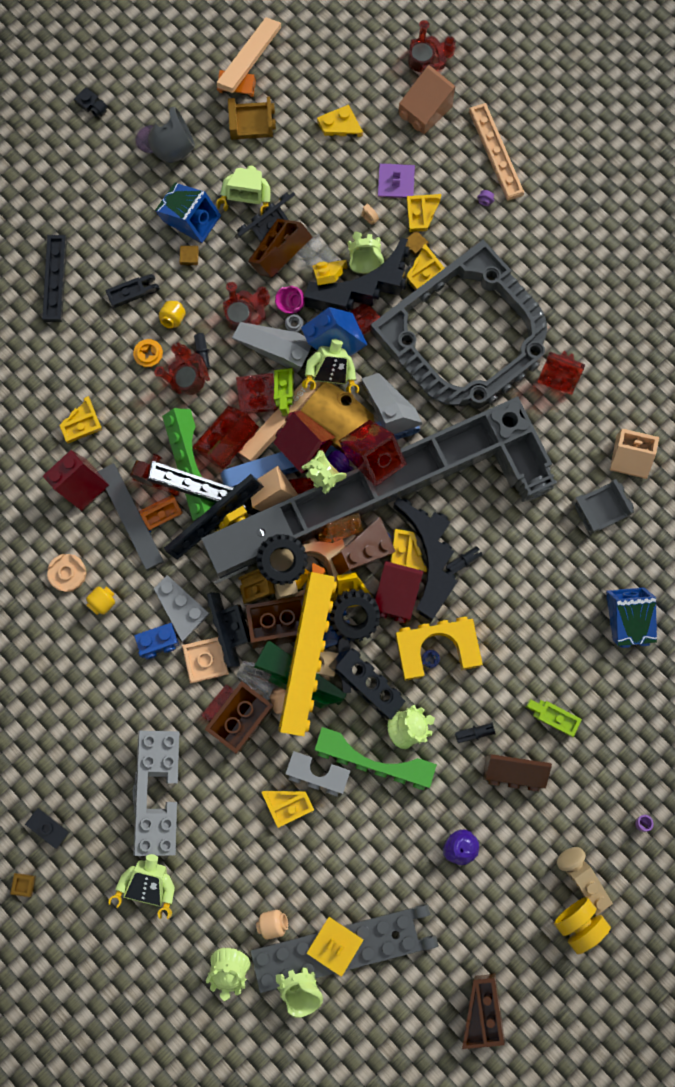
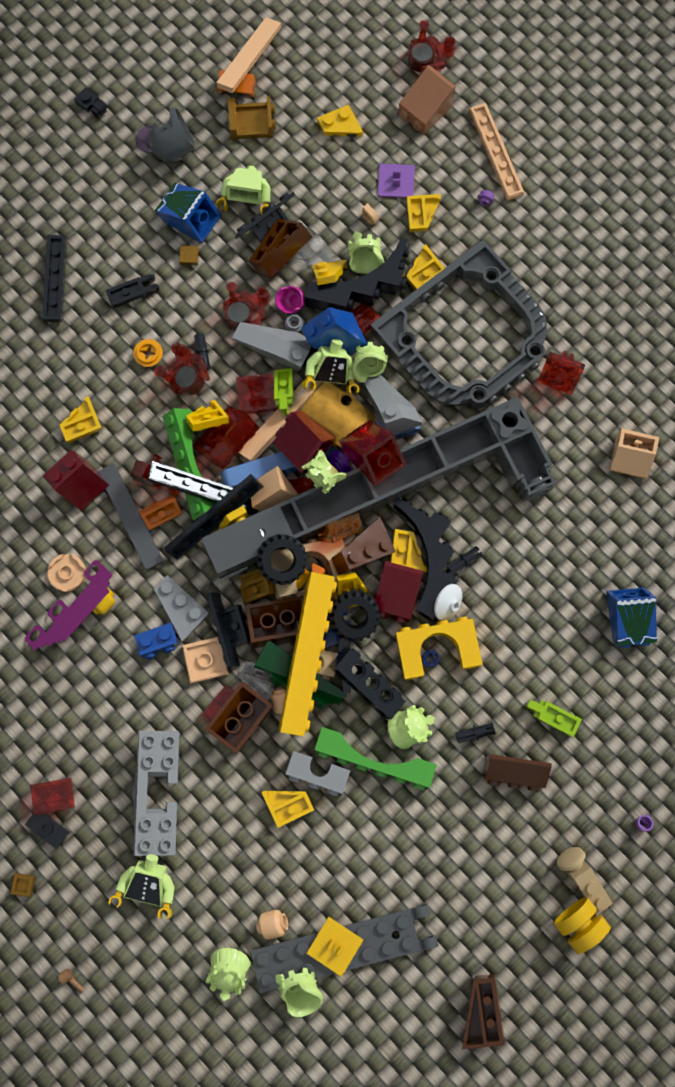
(52, 796): none -> clear red plate
(67, 975): none -> medium nougat hand
(74, 615): none -> magenta piece
(171, 314): yellow head -> none
(207, 417): none -> yellow wing
(368, 362): none -> yellowish green hair
(416, 242): pearl gold tile -> none
(448, 602): none -> white dish
(461, 847): dark purple hair -> none
(603, 507): dark grey panel -> none

